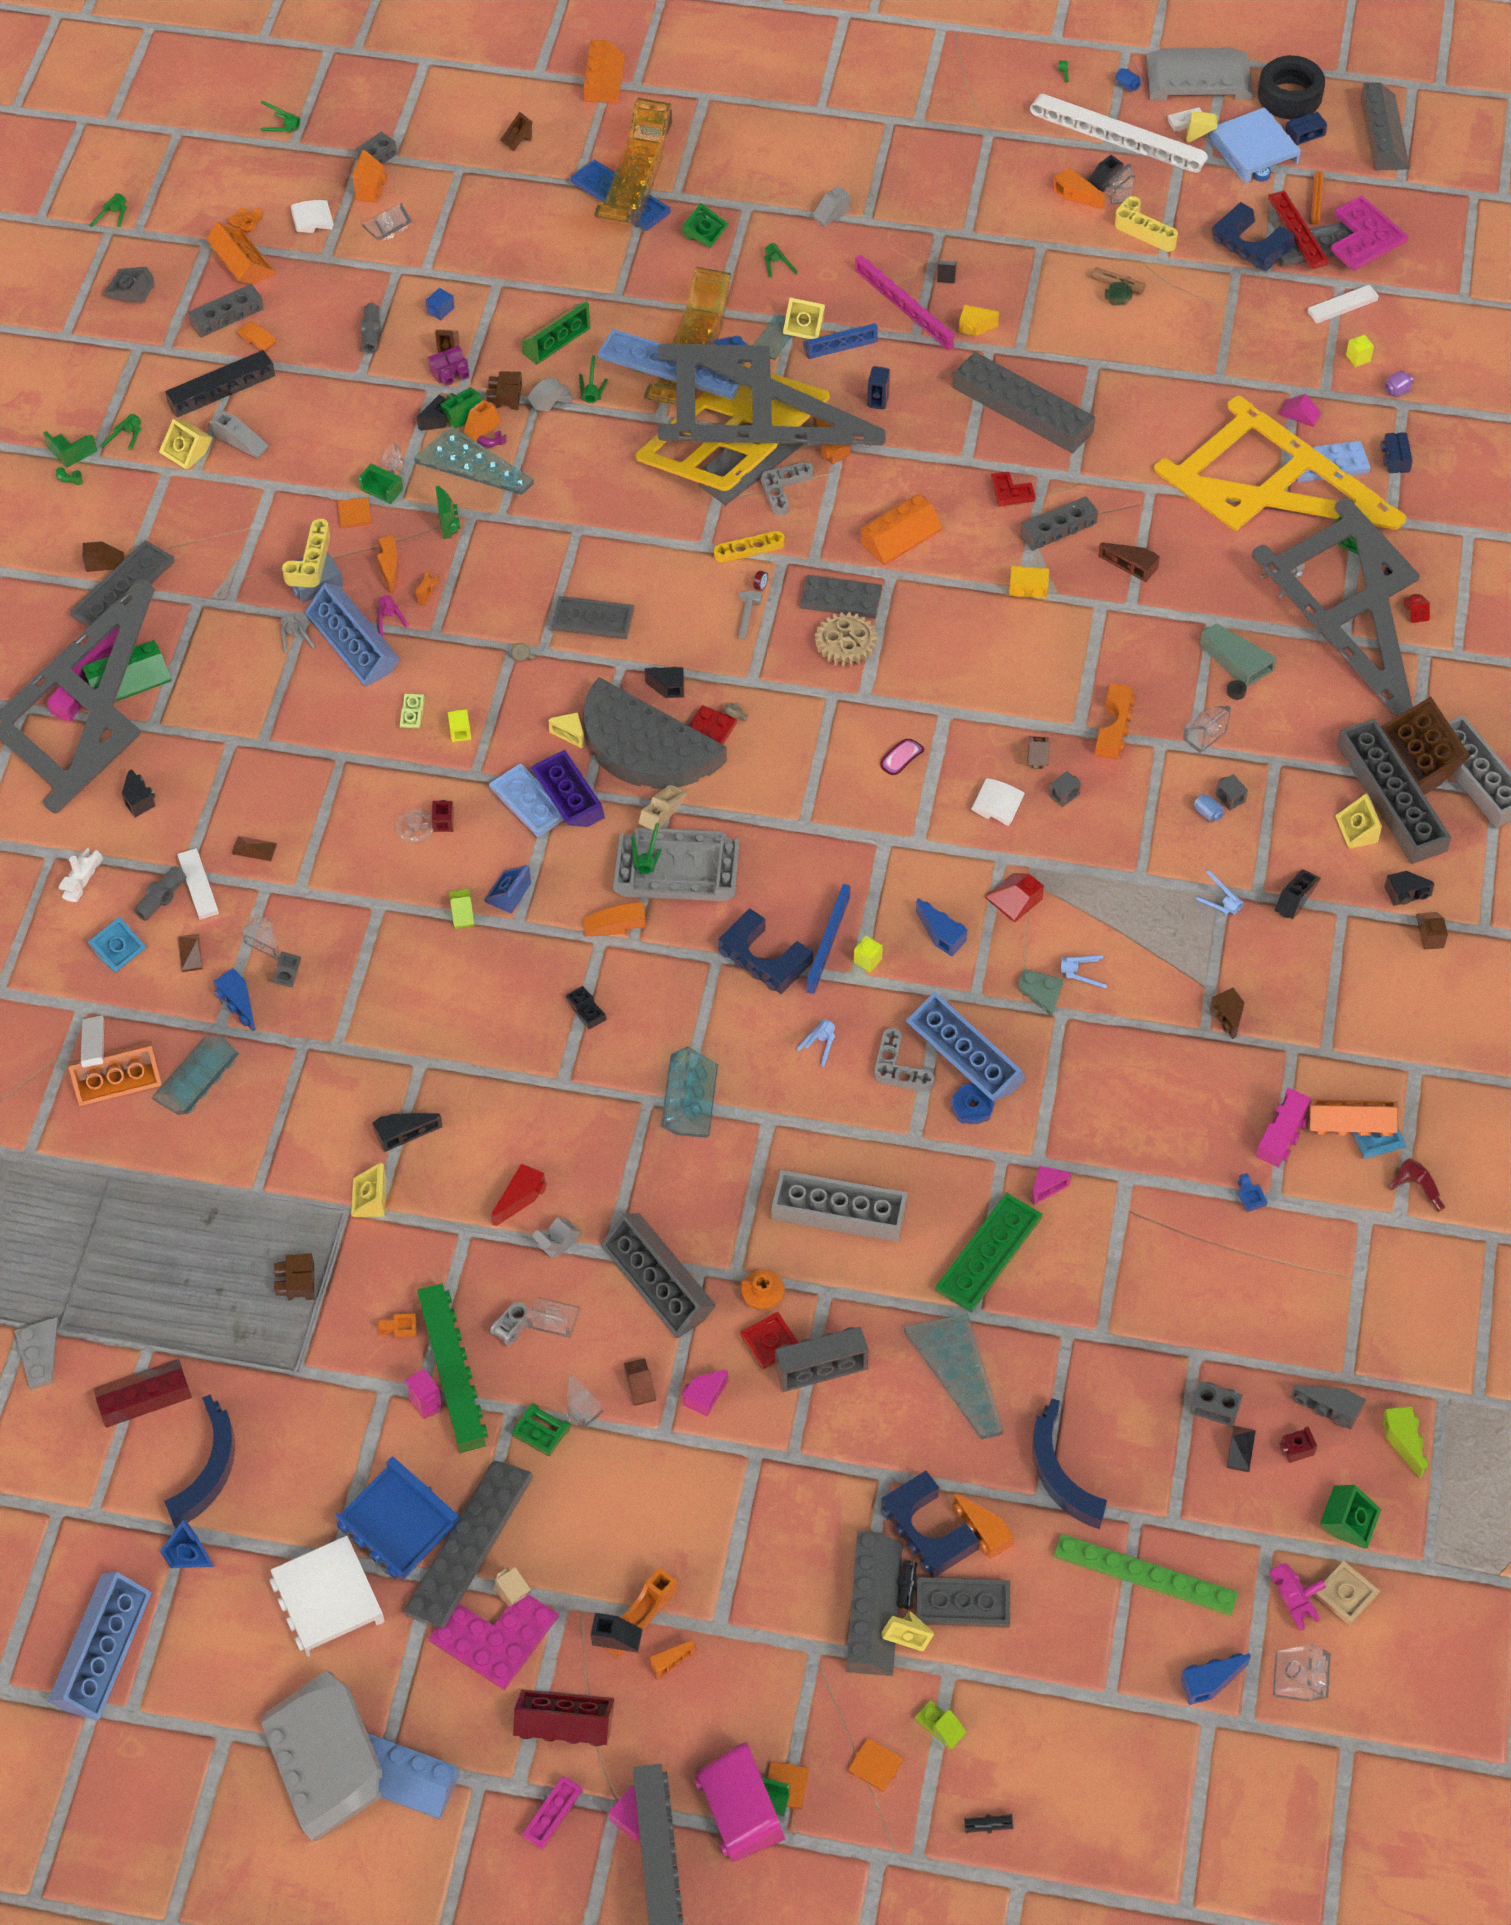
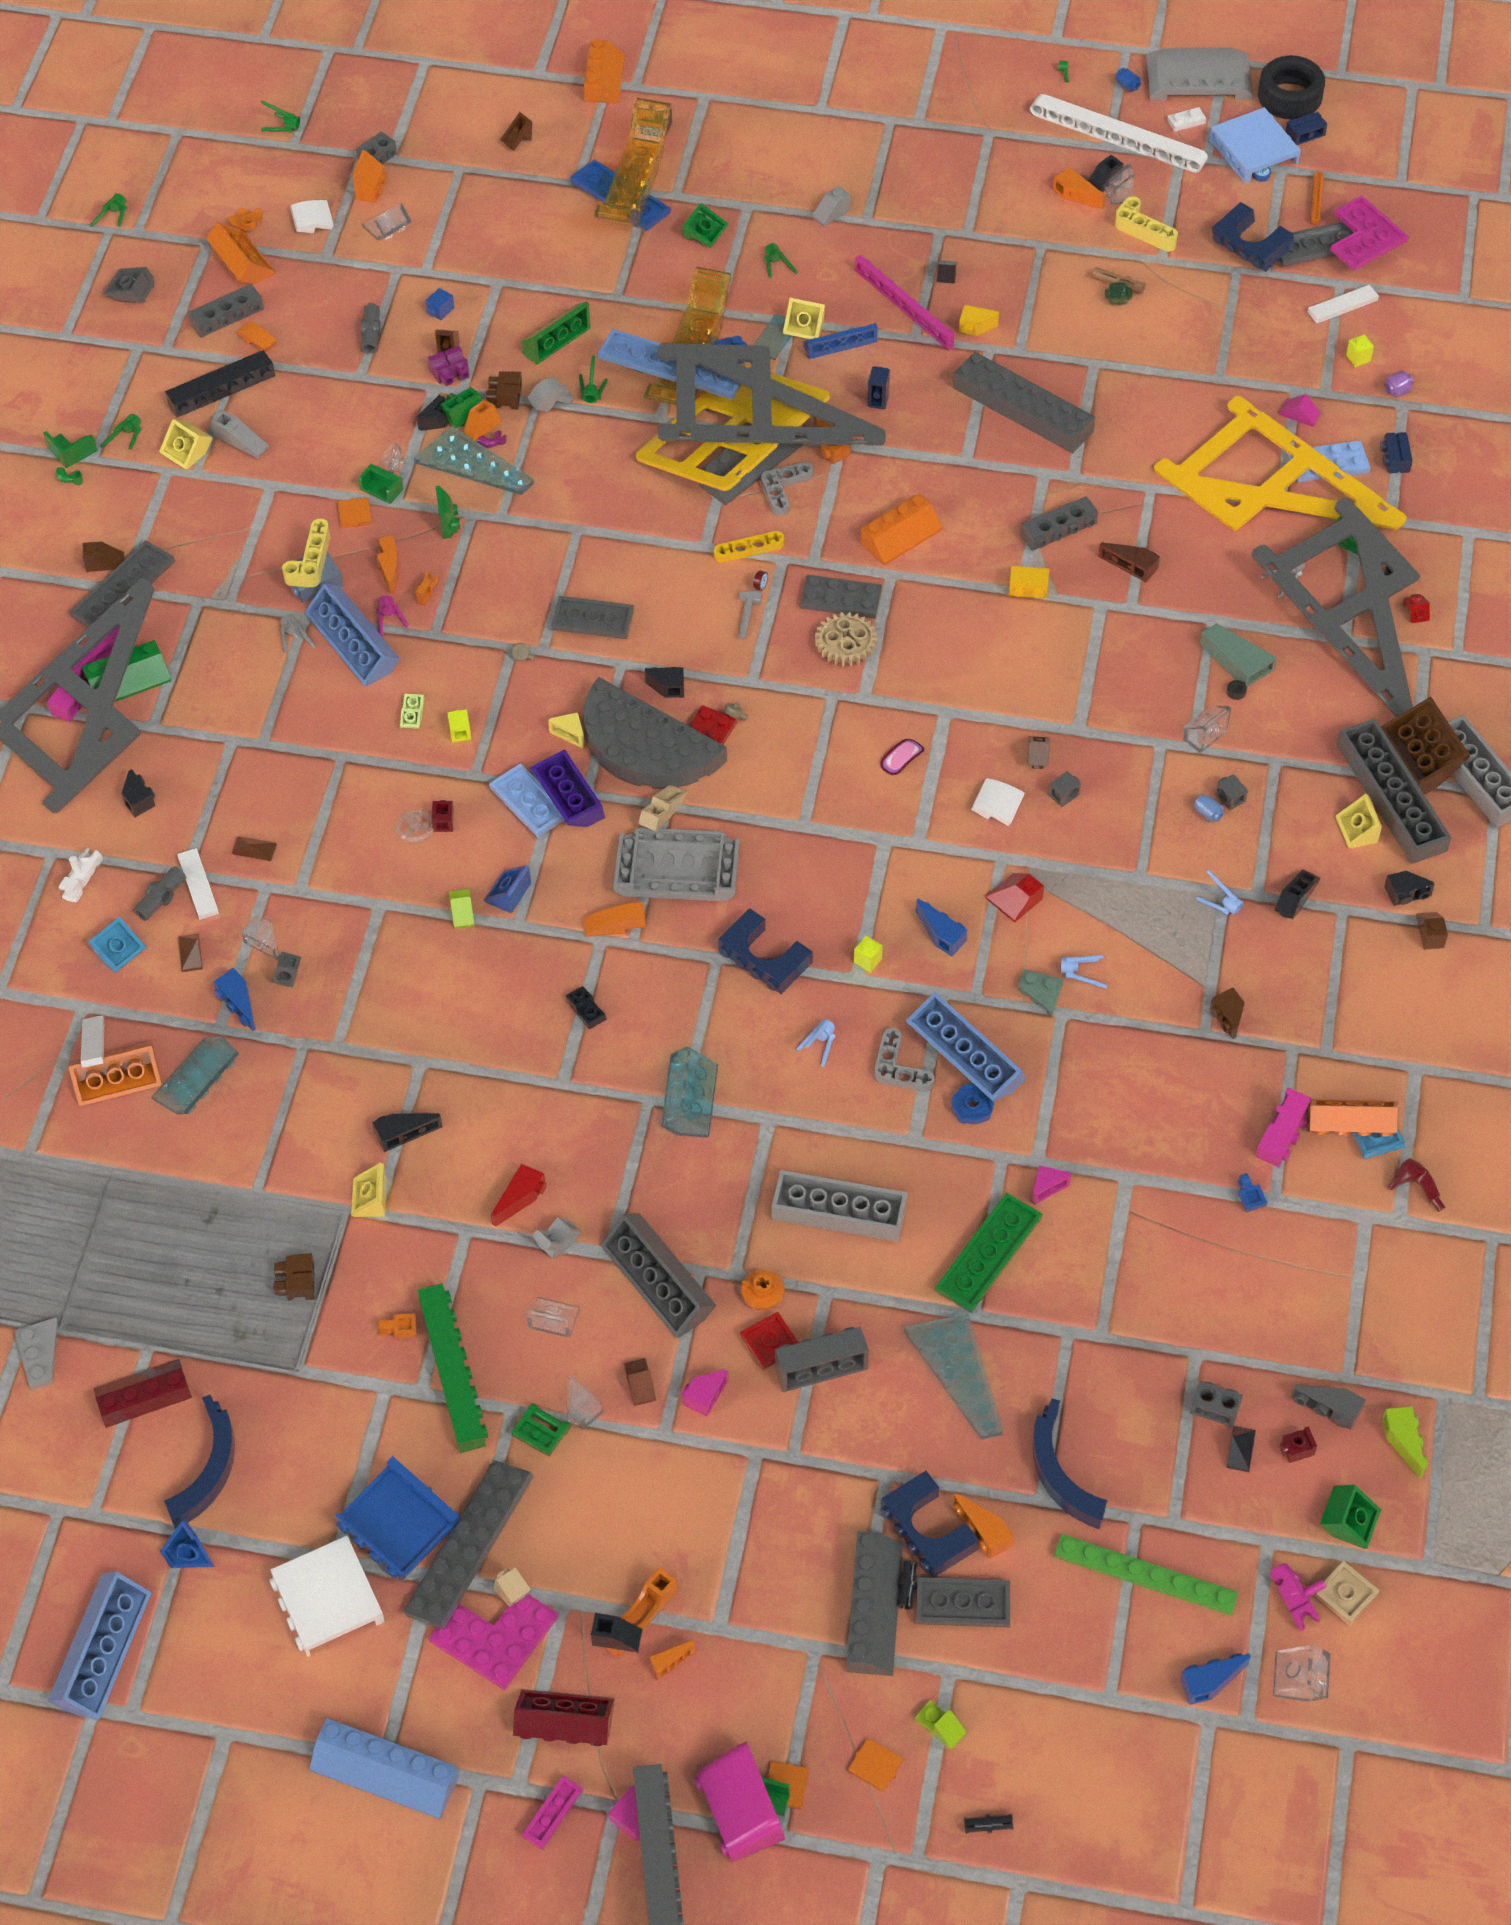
(323, 1754): light grey slope -> none
(424, 1394): dark pink piece -> none
(508, 1326): light grey piece -> none
(645, 863): green plant -> none
(828, 939): blue tile -> none
(908, 1632): light yellow slope -> none
(1011, 494): red plate -> none
(1110, 738): orange arch -> none
(1200, 124): light yellow slope -> none
(1302, 235): red tile -> none
(1384, 127): dark grey slope -> none

